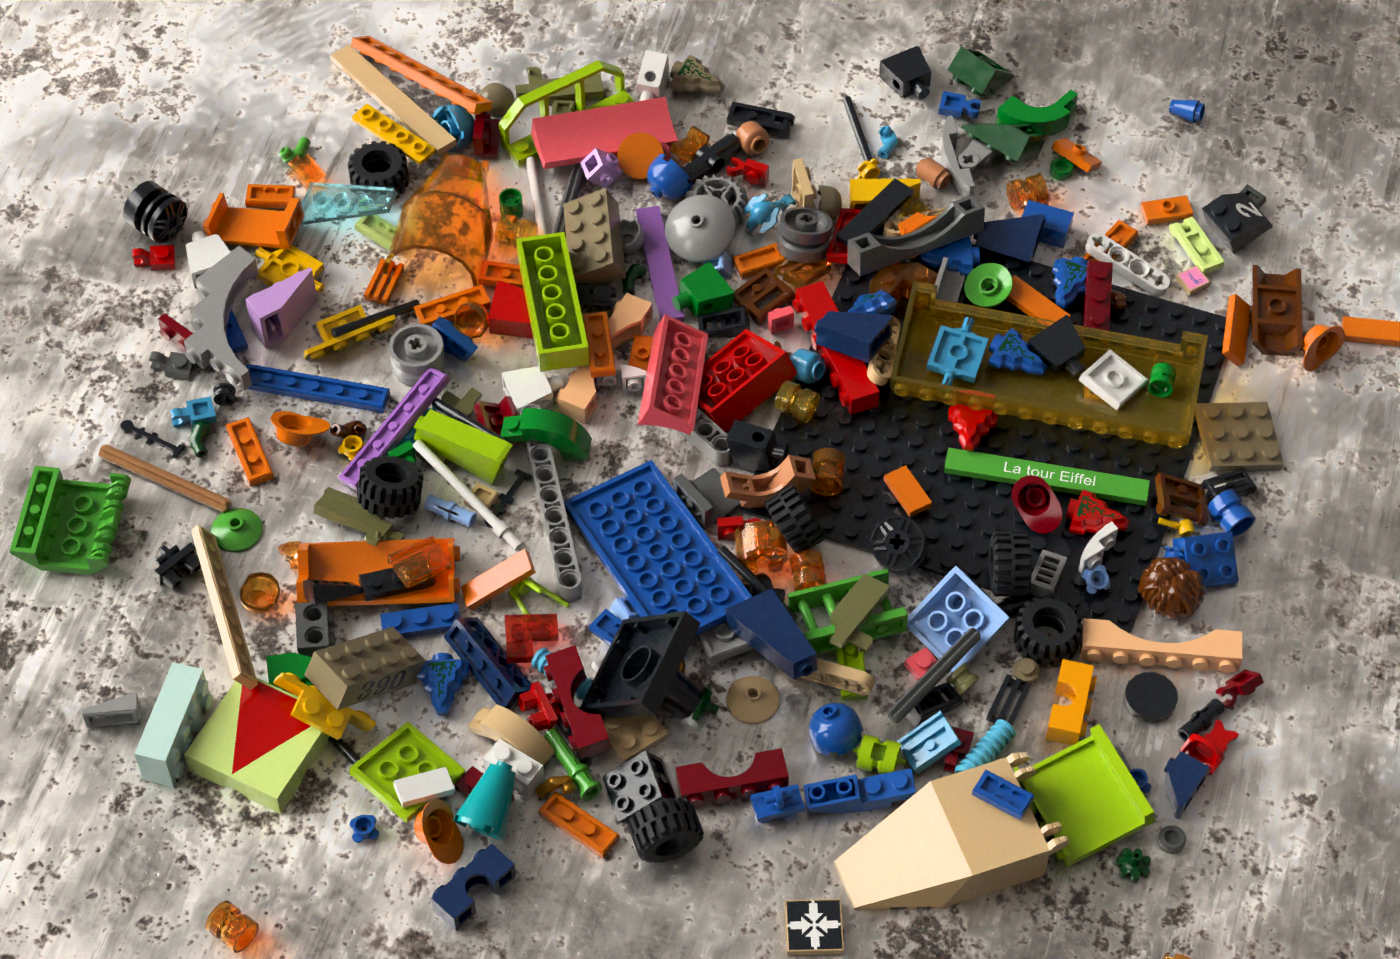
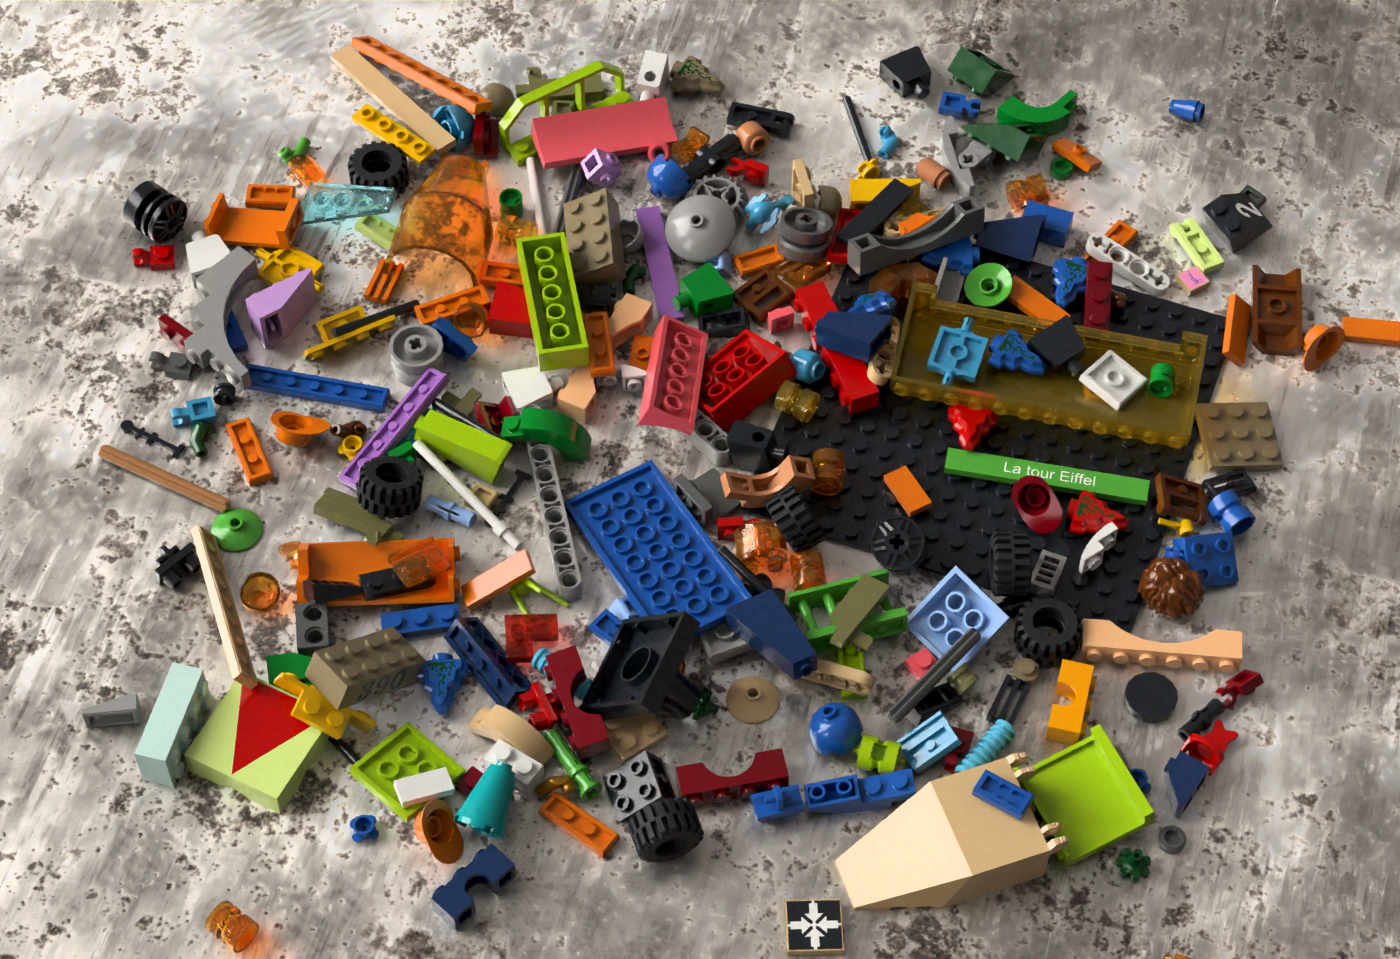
(69, 522): bright green slope -> none
(638, 153): orange tile -> none
(1103, 579): medium blue plate -> none
(1166, 210): orange plate -> none

